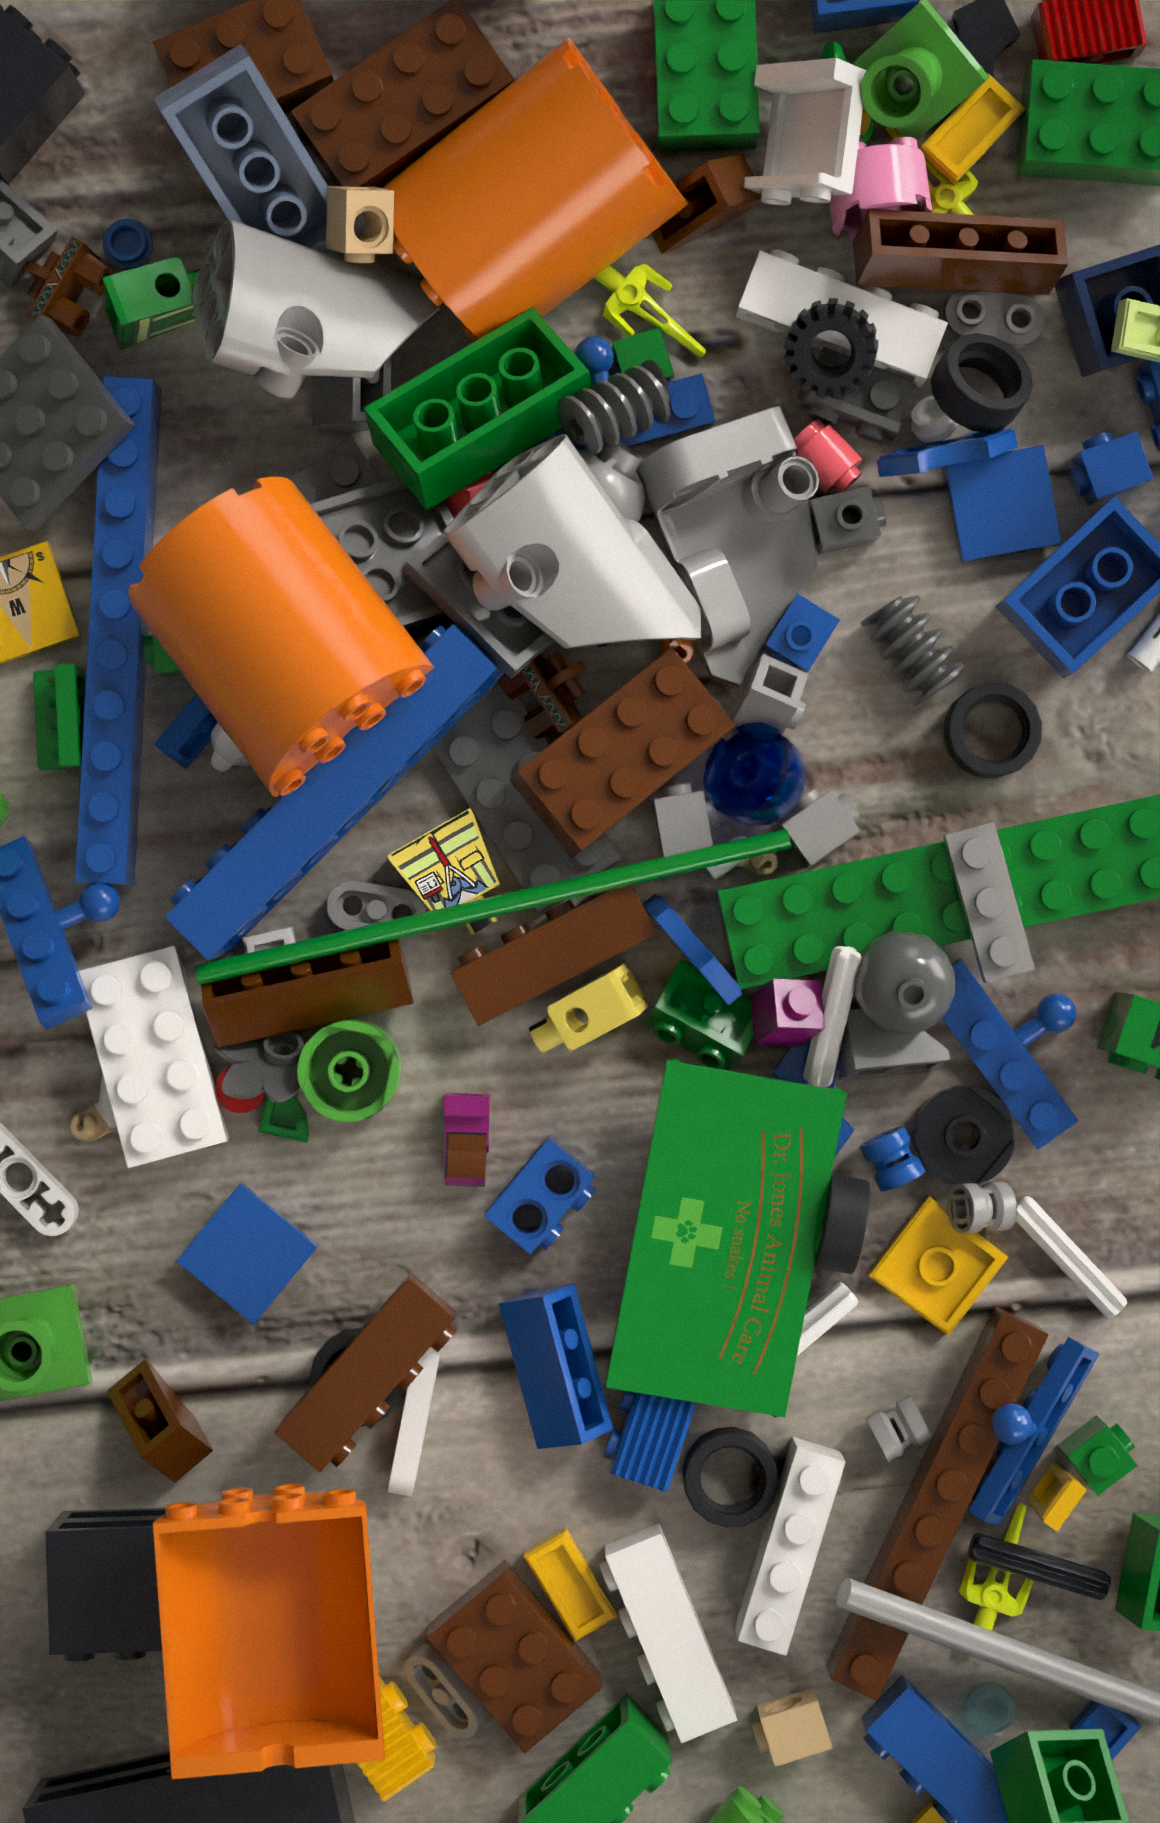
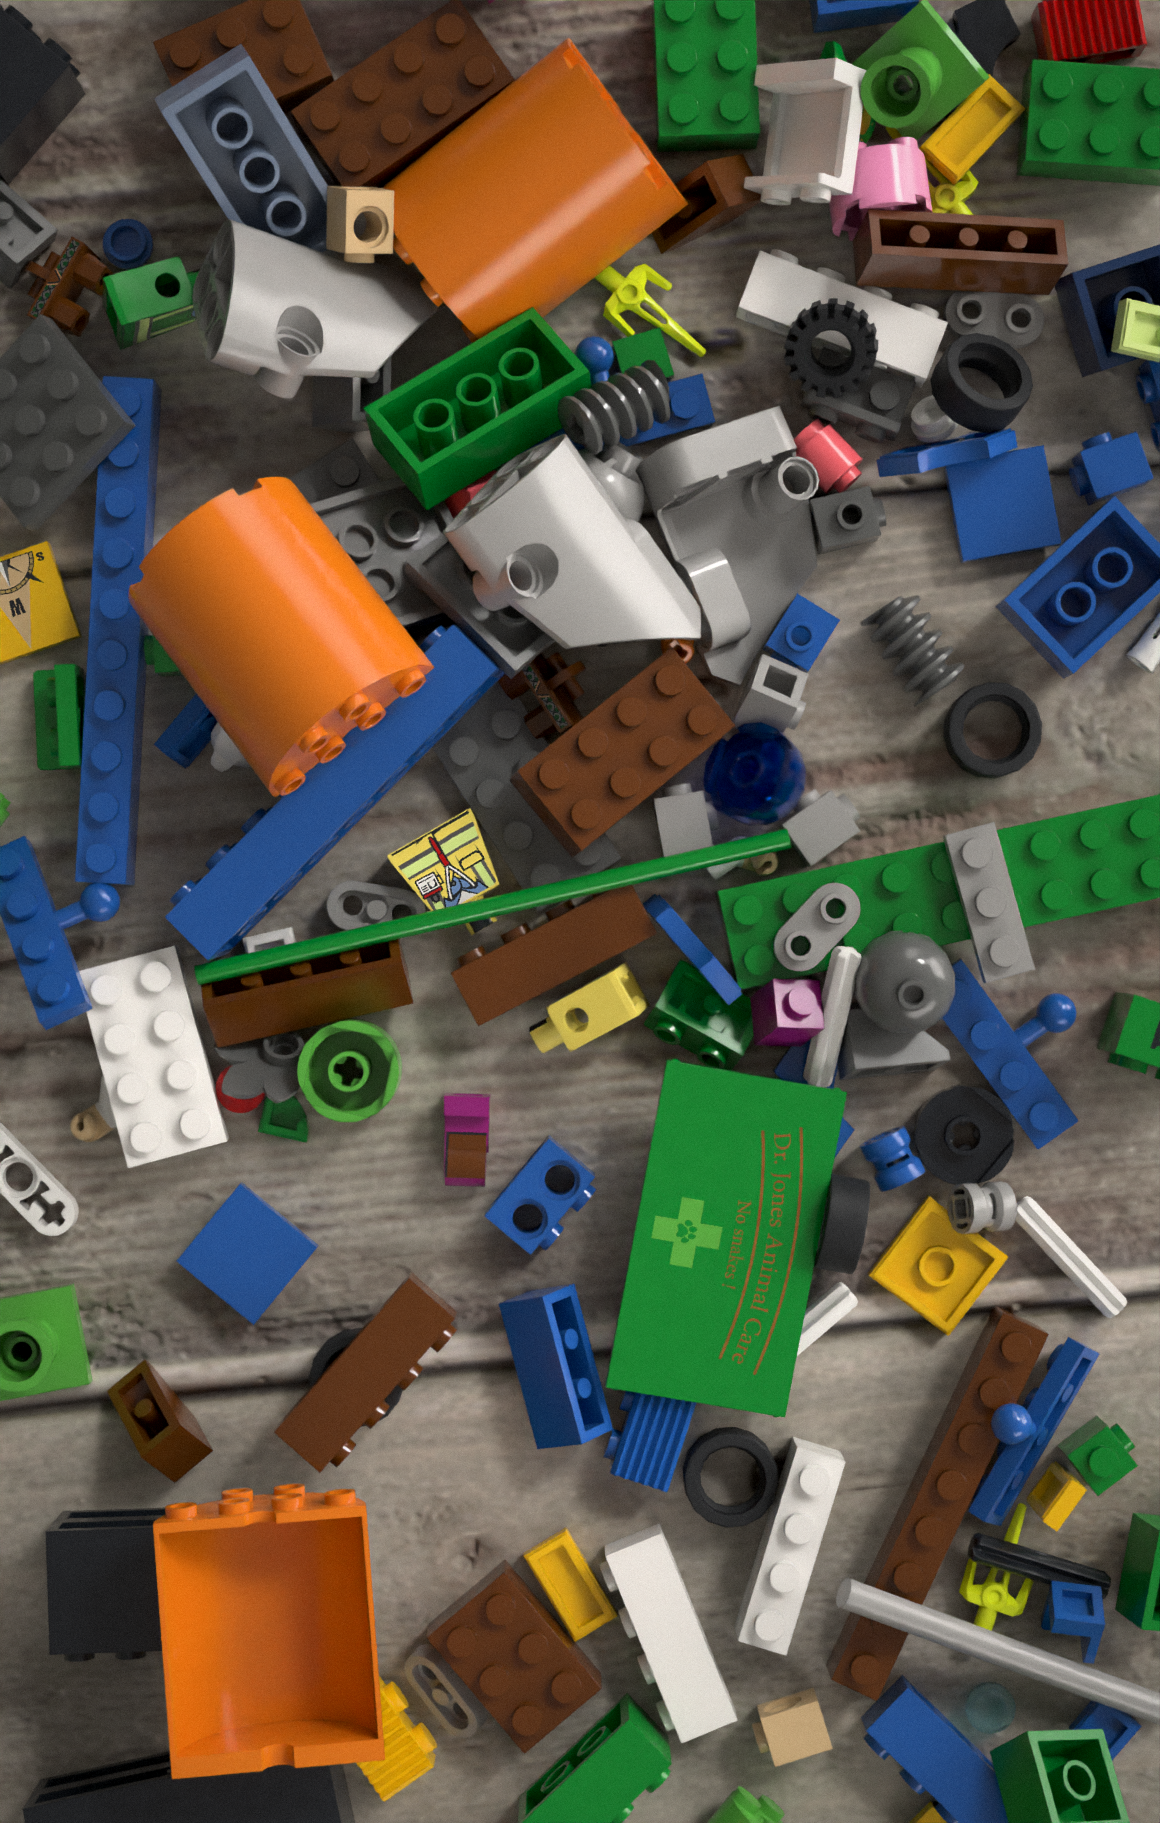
(413, 1427): white beam -> none
(816, 926): none -> light grey plate
(909, 1424): light grey wheel -> none
(1076, 1611): none -> blue panel

